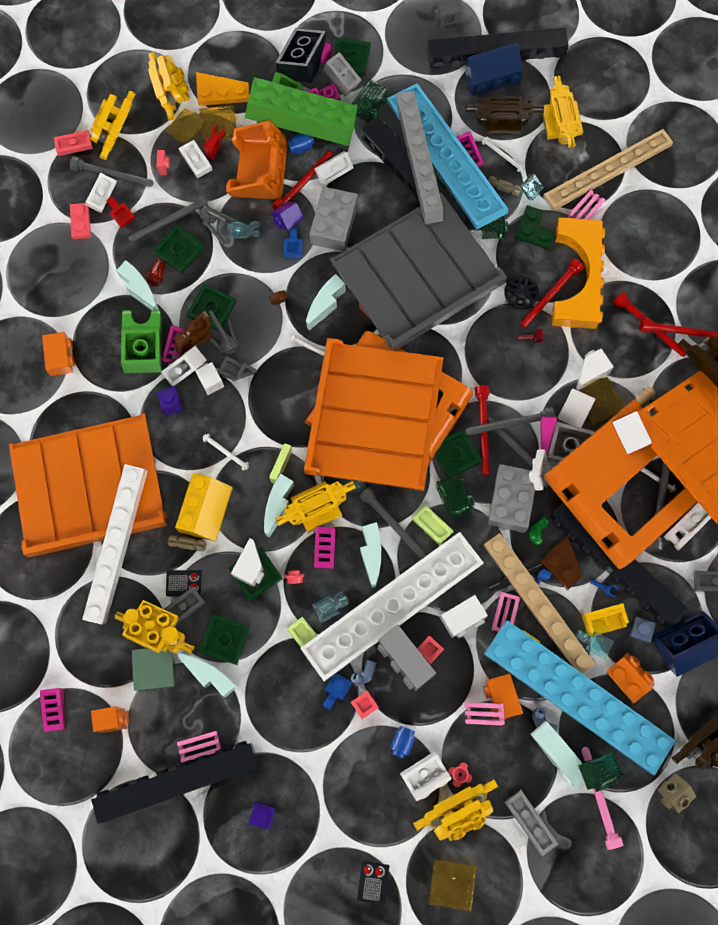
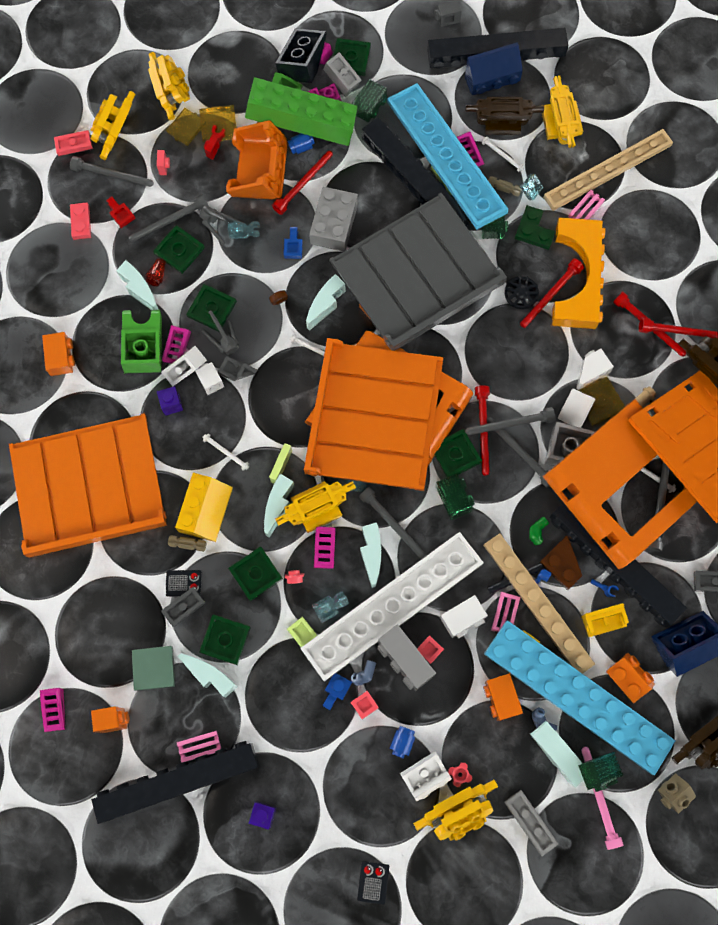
(100, 192): white plate -> none
(115, 544): white brick -> none
(153, 628): yellow piece -> none
(193, 334): reddish brown wing -> none
(195, 159): white plate -> none
(220, 90): light orange wing -> none
(249, 565): white slope -> none
(287, 215): dark purple brick -> none
(334, 168): white plate -> none
(419, 158): light grey brick -> none
(433, 525): yellowish green tile -> none
(452, 885): clear yellow tile -> none
(470, 713): bright pink tile -> none
(511, 499): light grey brick -> none
(537, 337): dark red hand -> none
(540, 468): white plate -> none
(547, 429): dark pink slope -> none
(596, 643): clear light blue plate -> none
(632, 432): white sticker -> none
(642, 630): sand blue plate -> none
(688, 526): white plate -> none

